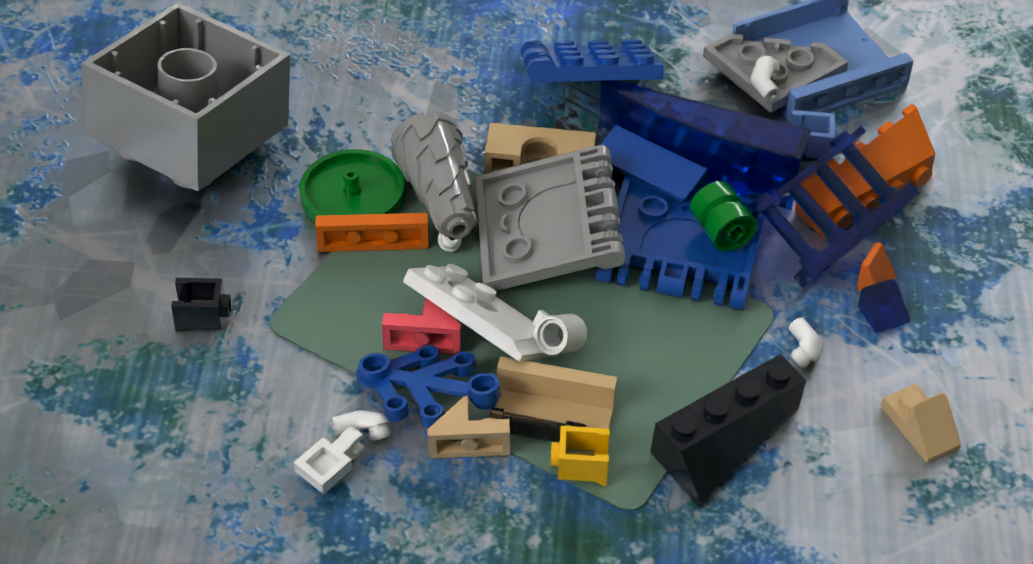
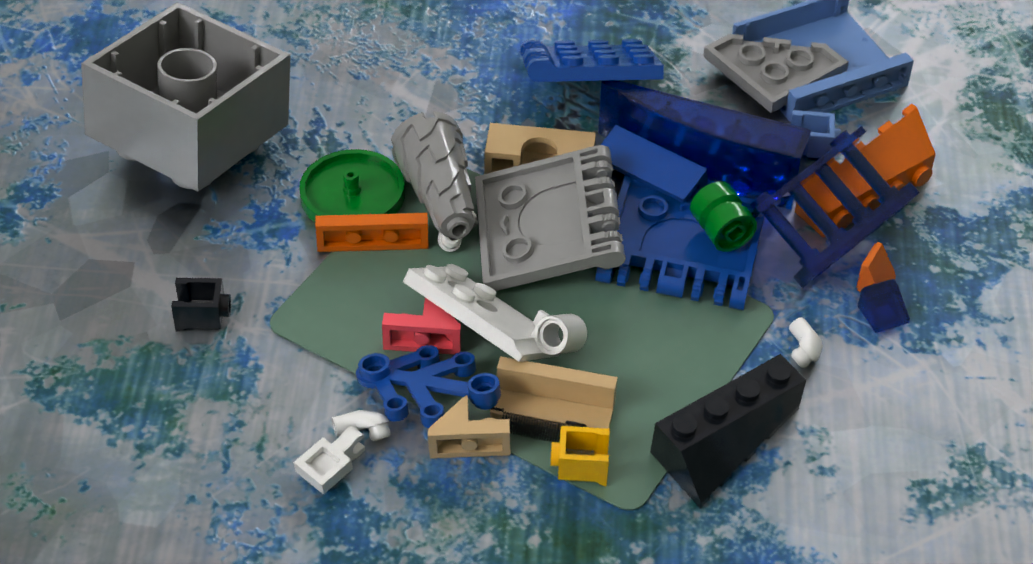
(762, 75): white arm -> none
(923, 421): tan slope -> none

